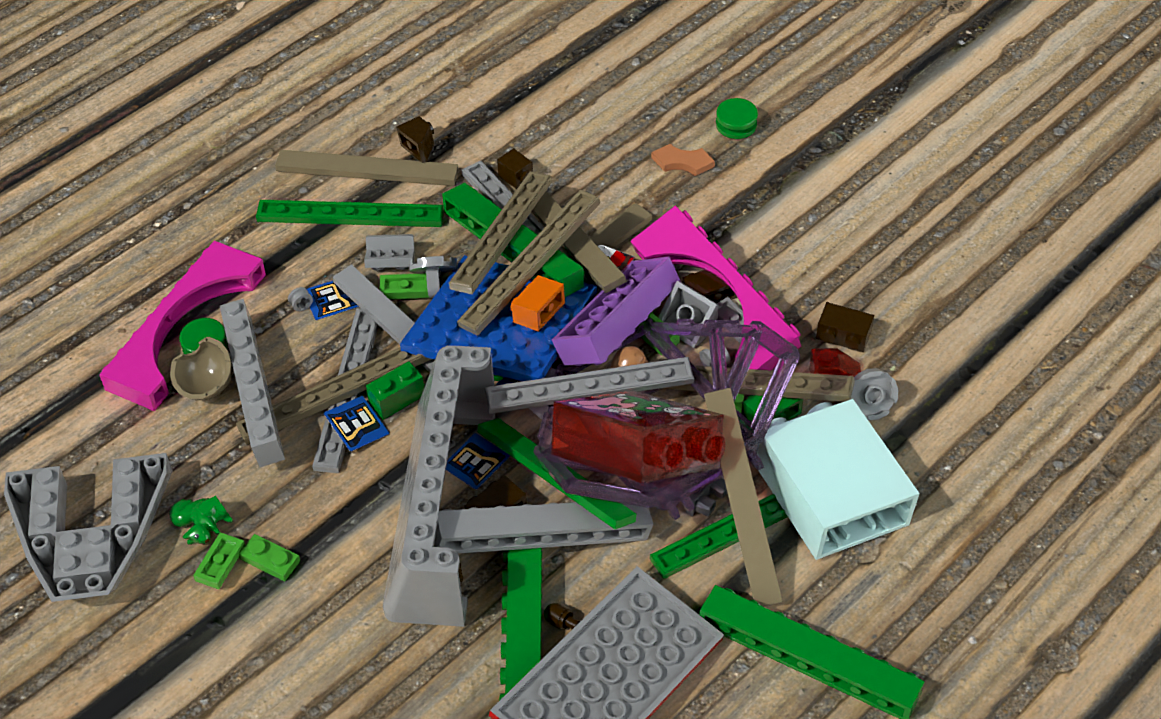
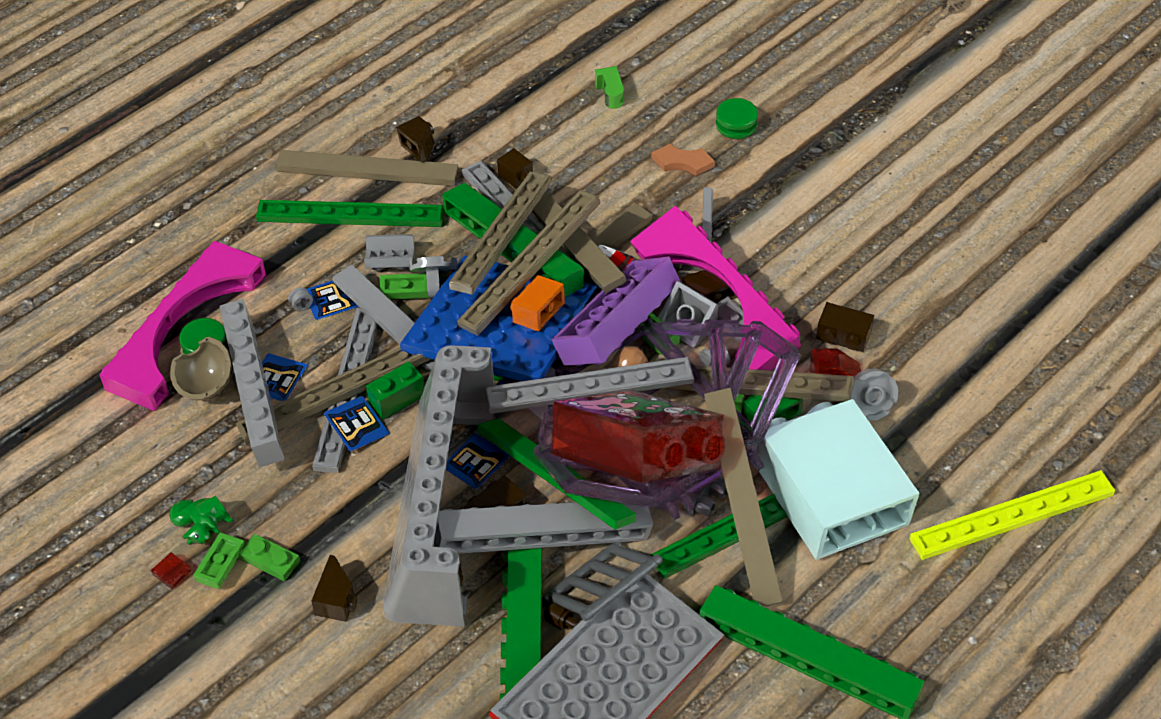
(85, 559): light grey piece -> none
(171, 570): none -> clear red tile
(281, 375): none -> sticker
(334, 593): none -> dark brown slope
(605, 594): none -> dark grey bar
(611, 83): none -> bright green leg
(707, 212): none -> light grey tile
(1011, 515): none -> neon yellow tile

